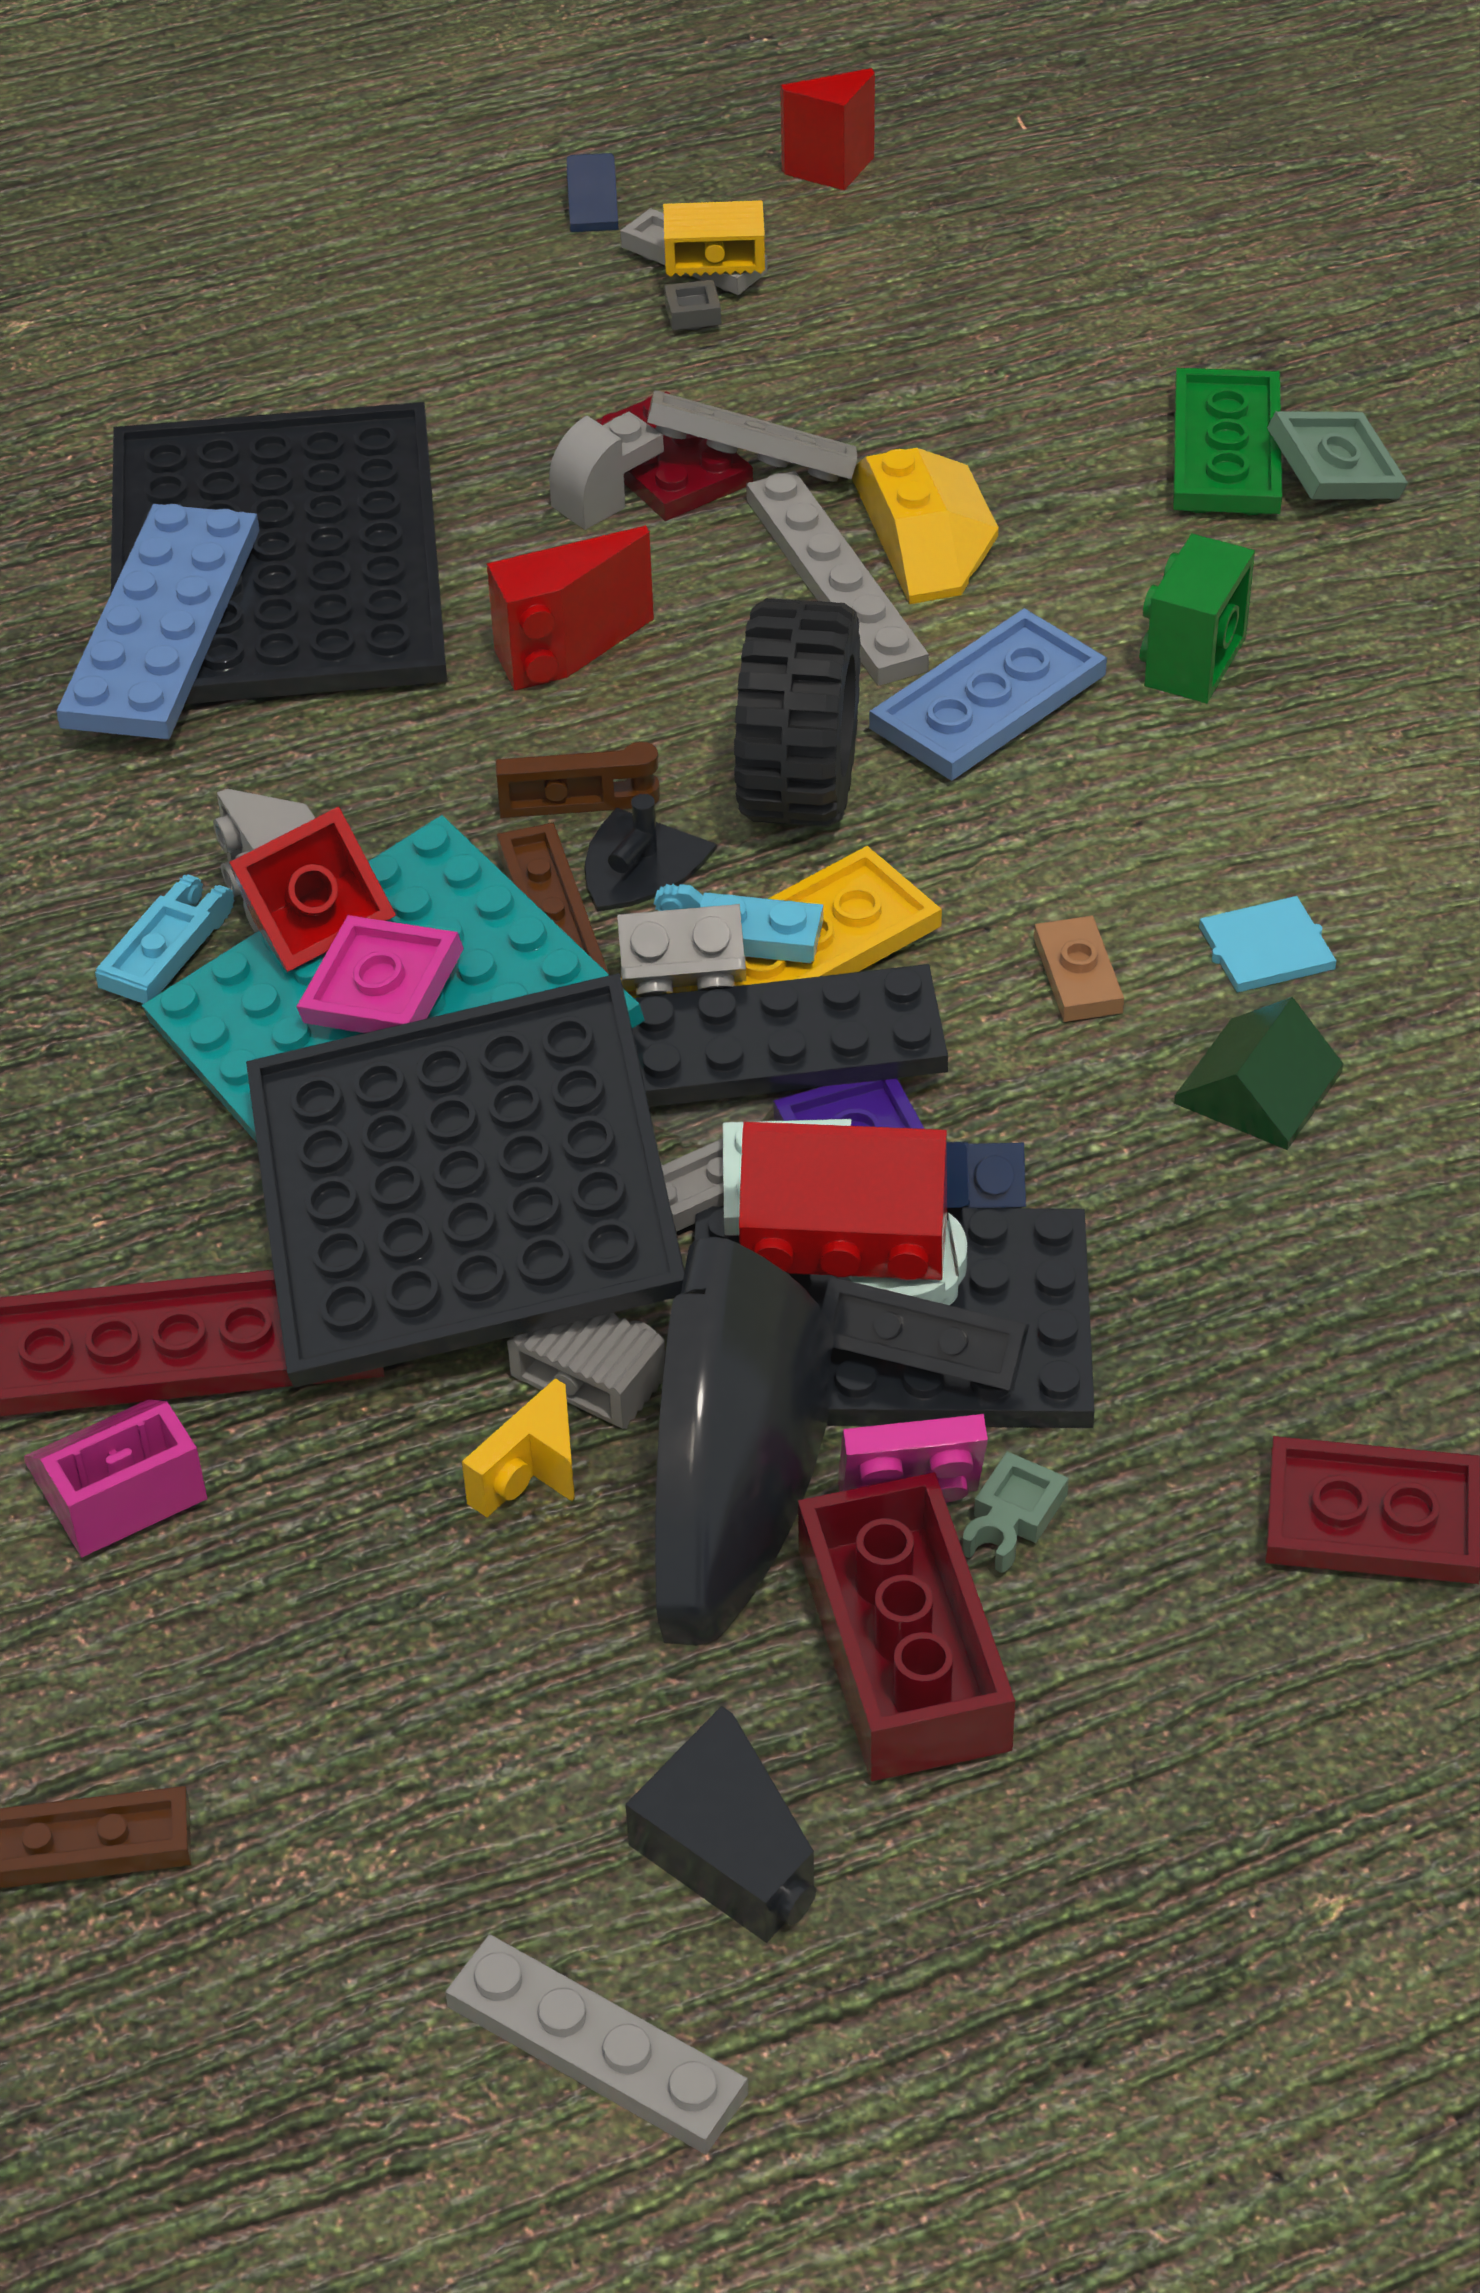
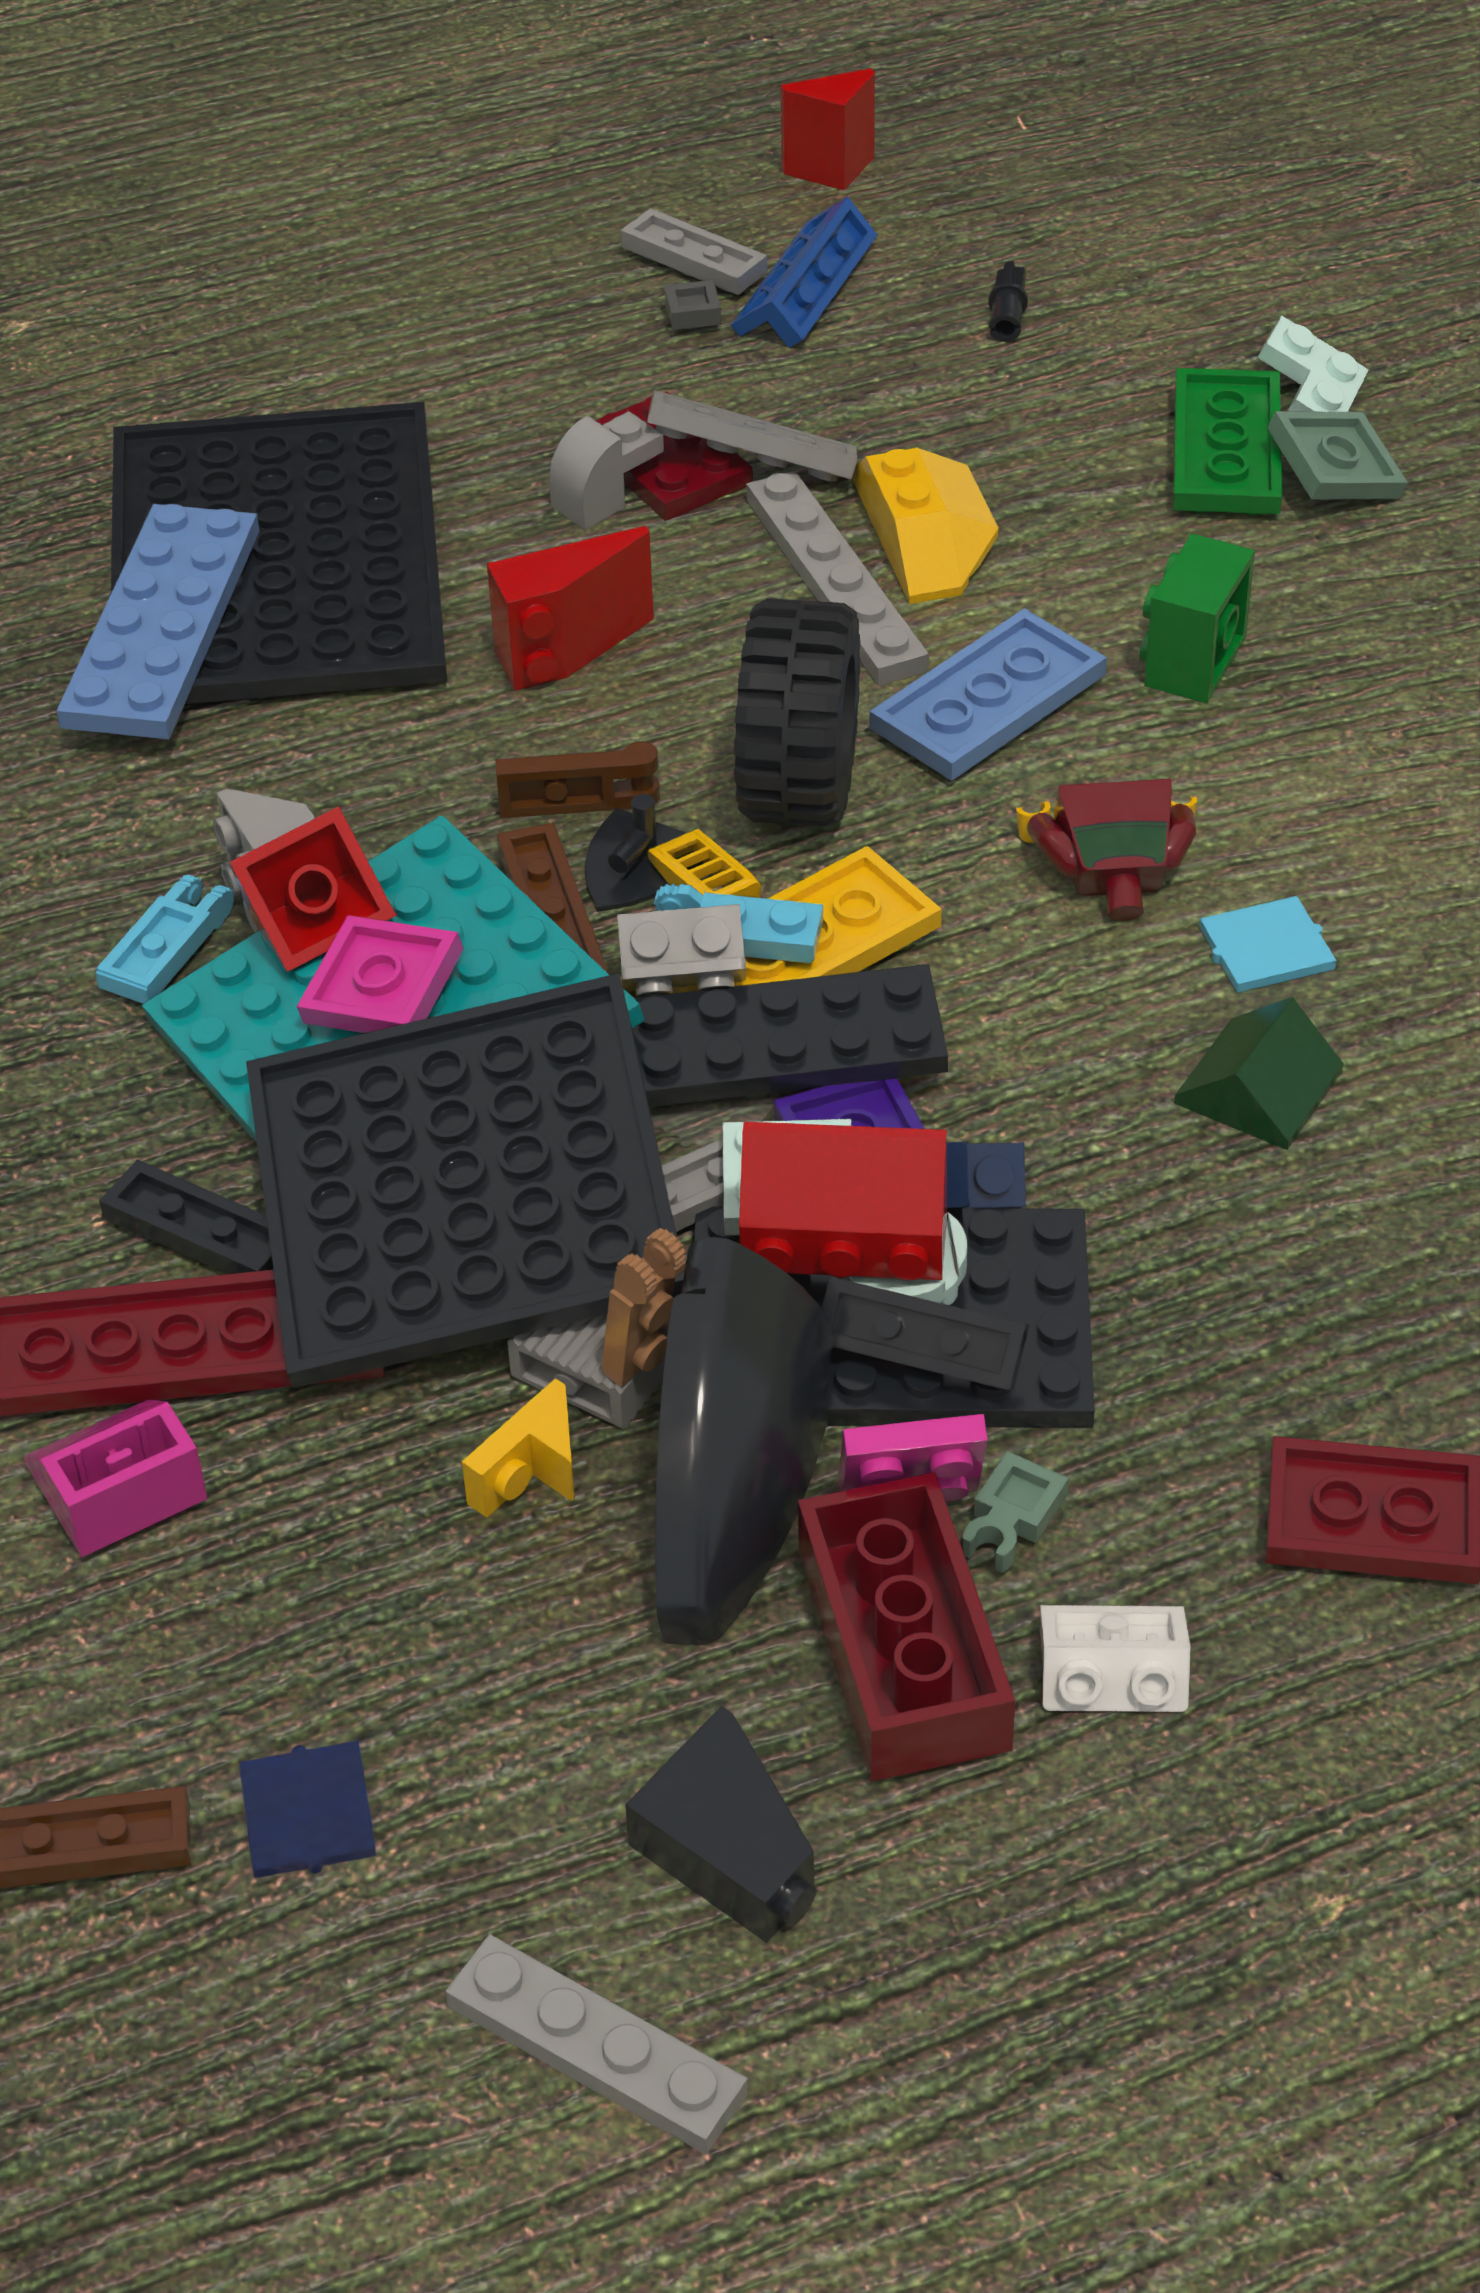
(189, 1219): none -> black plate
(307, 1809): none -> clear blue piece
(592, 192): dark blue slope -> none
(641, 1307): none -> medium nougat hinge
(714, 237): yellow brick -> none
(726, 870): none -> yellow slope
(808, 273): none -> blue fence
(1008, 302): none -> black axle
(1078, 968): medium nougat plate -> none
(1113, 838): none -> dark red torso
(1115, 1658): none -> white bracket
(1326, 375): none -> light aqua plate

